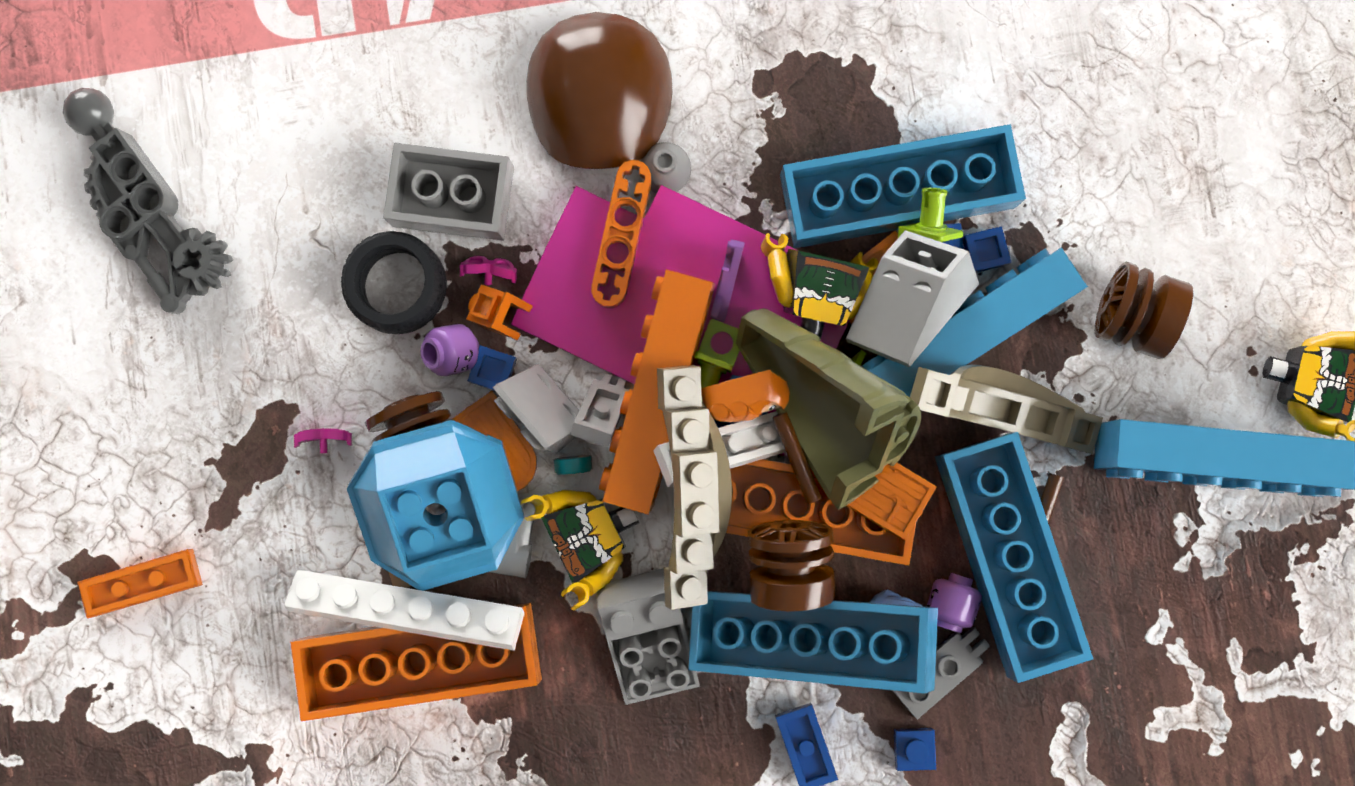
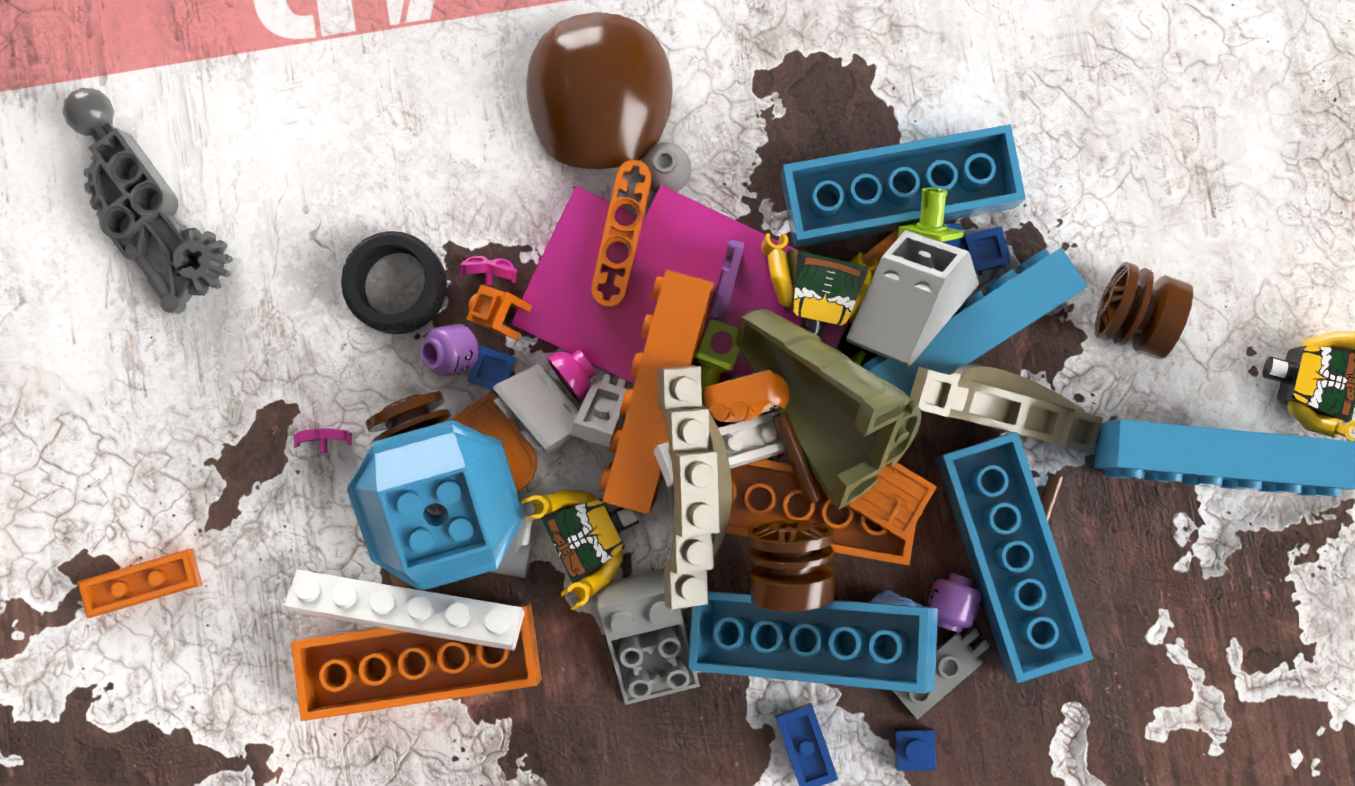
(448, 191): light grey brick -> none
(573, 372): none -> dark pink piece
(573, 464): teal tile -> none

